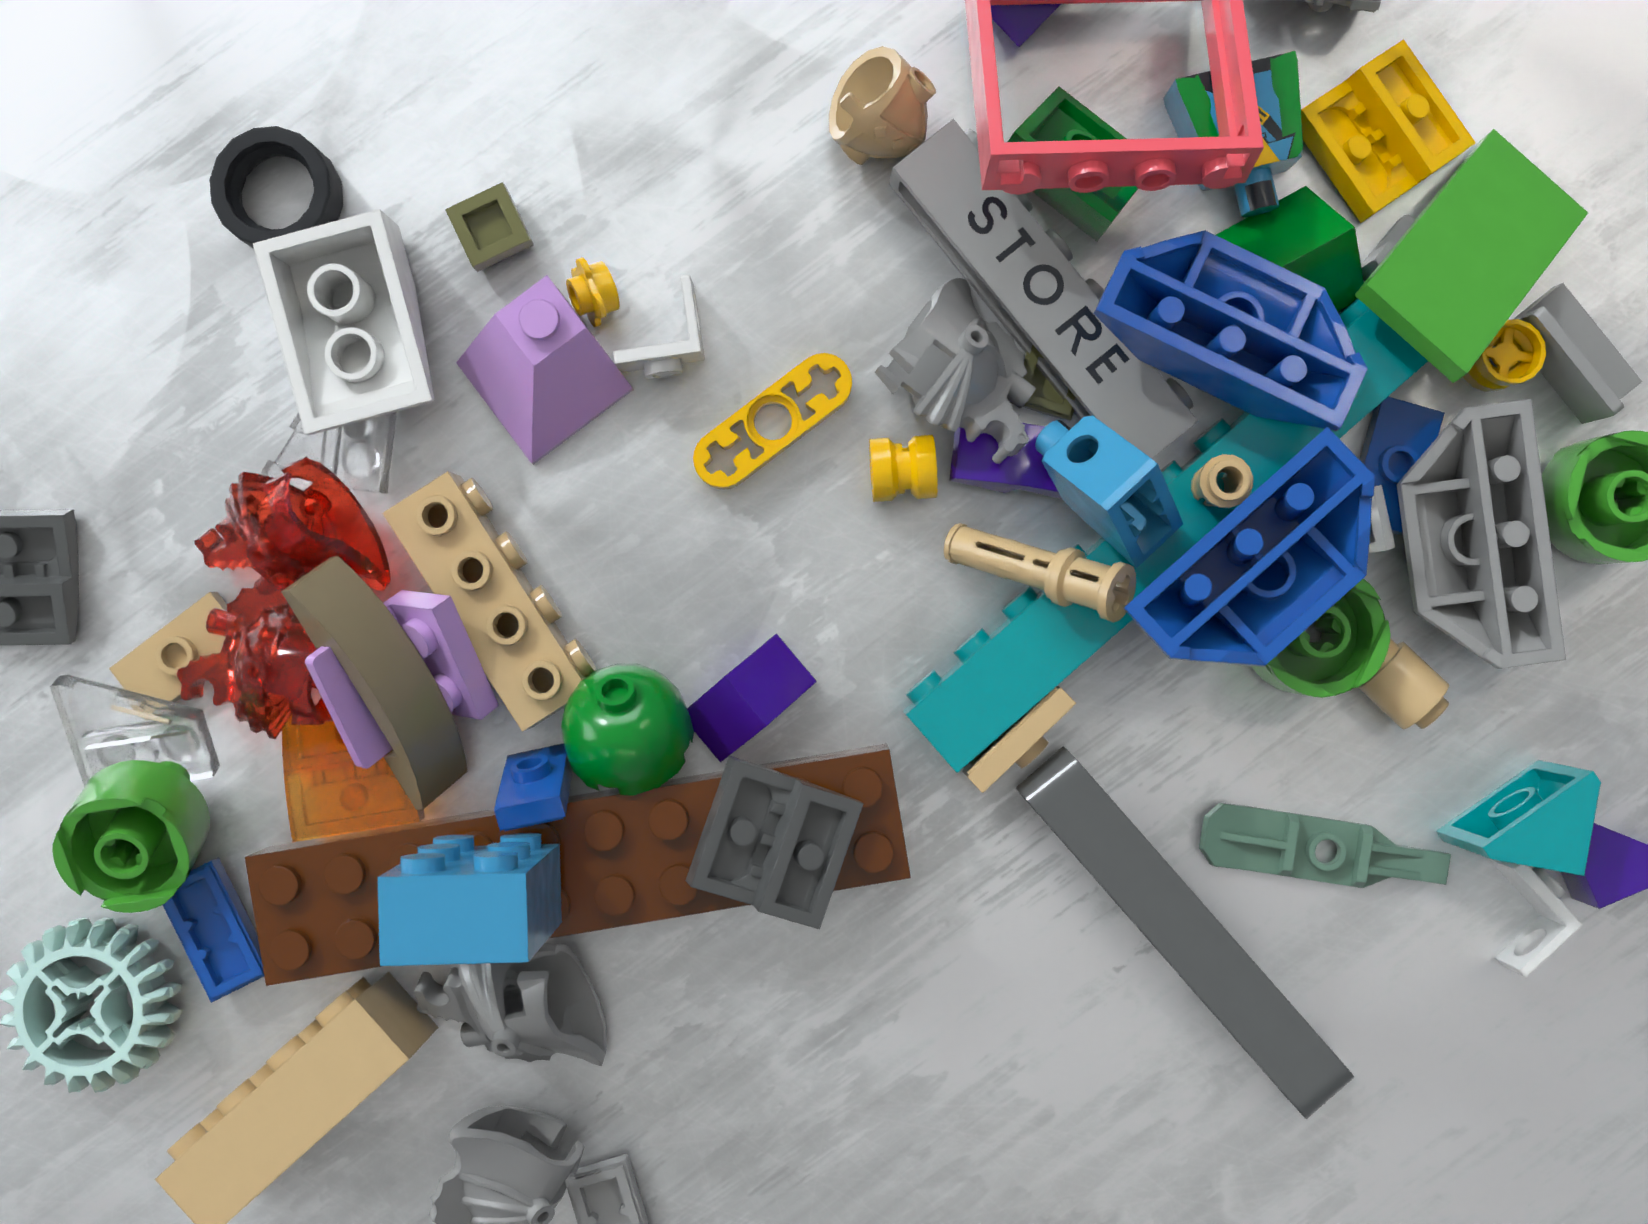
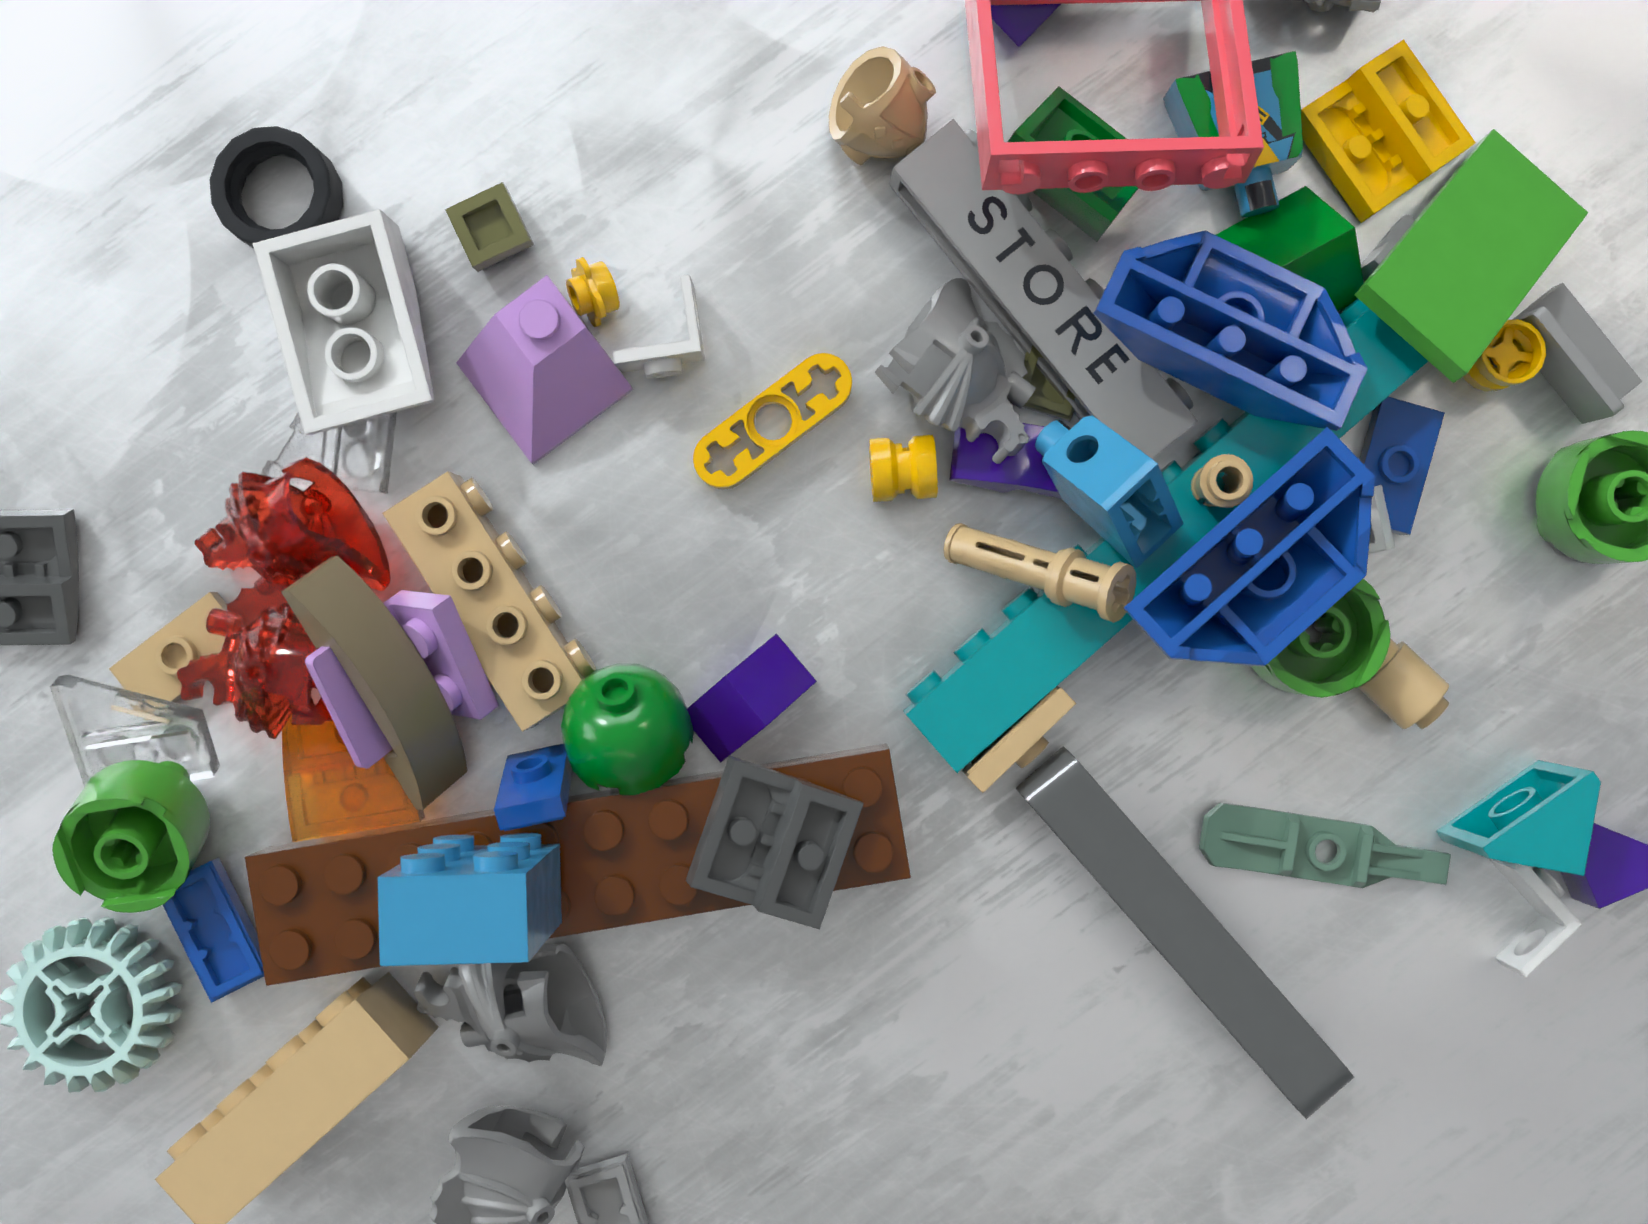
(1483, 538): light grey wedge -> none

